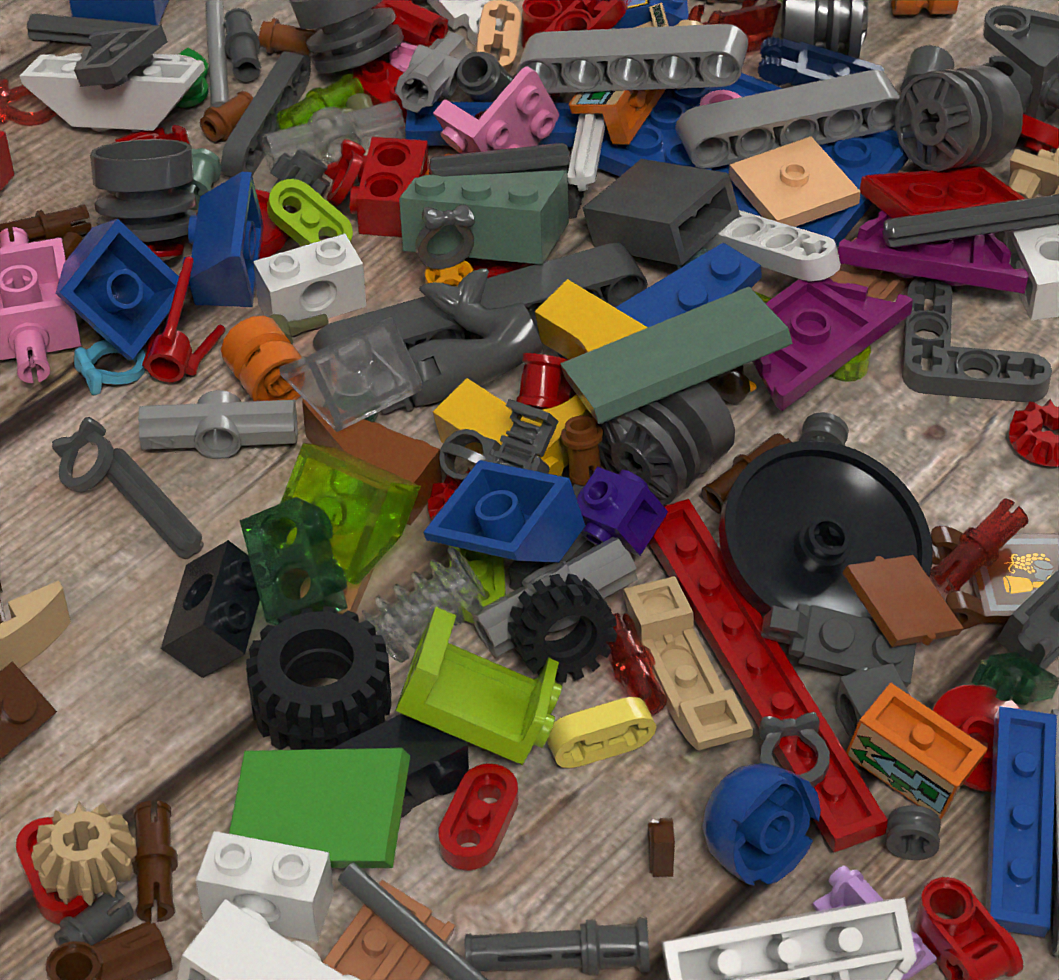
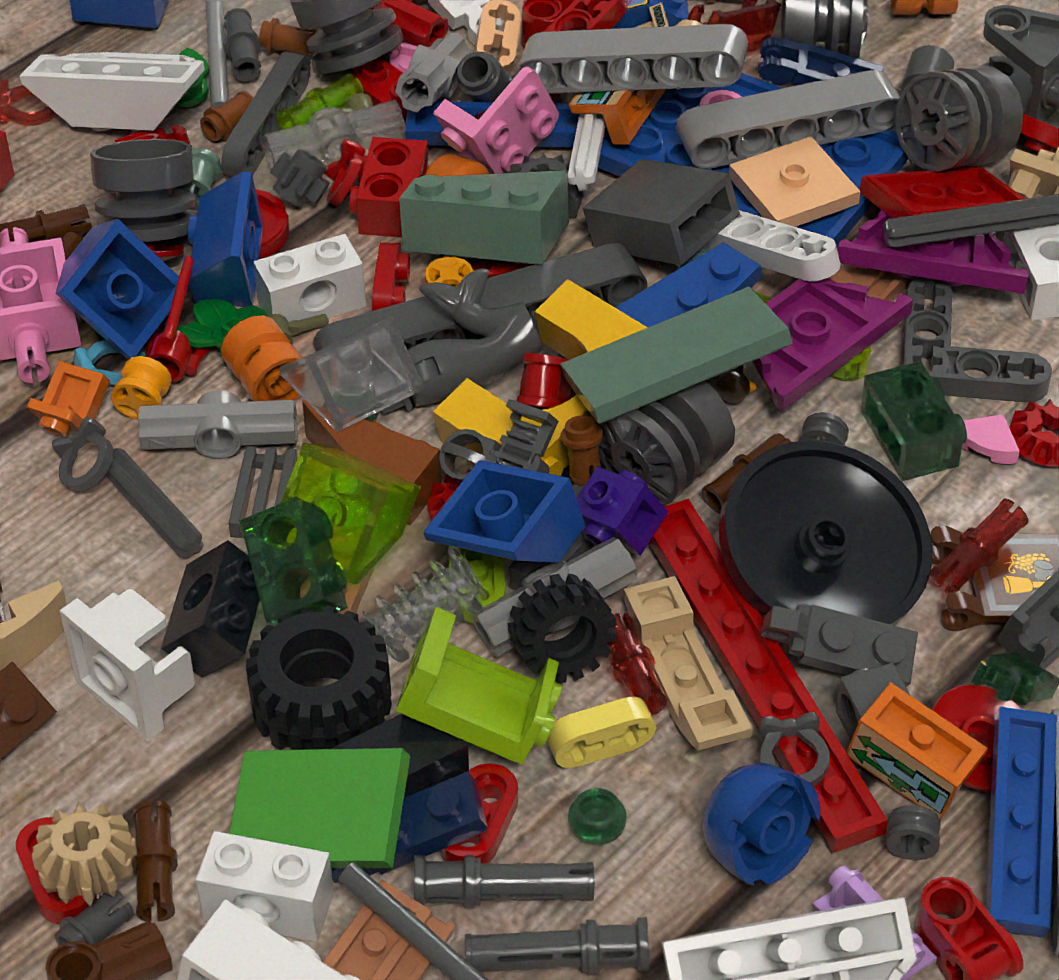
(69, 398): none -> orange bracket
(71, 29): dark grey axle -> none
(114, 669): none -> white panel
(117, 54): dark grey wing -> none
(141, 384): none -> light orange wheel
(214, 321): none -> green plate
(267, 463): none -> dark grey tile
(314, 215): lime plate -> none
(390, 271): none -> red plate
(434, 220): dark grey piece -> none
(435, 821): none -> dark blue hinge
(475, 881): none -> dark grey pin
(513, 160): dark grey axle -> none
(597, 816): none -> clear green plate
(661, 847): reddish brown tile -> none
(902, 600): dark orange piece -> none
(913, 420): none -> clear green brick
(992, 438): none -> bright pink tile

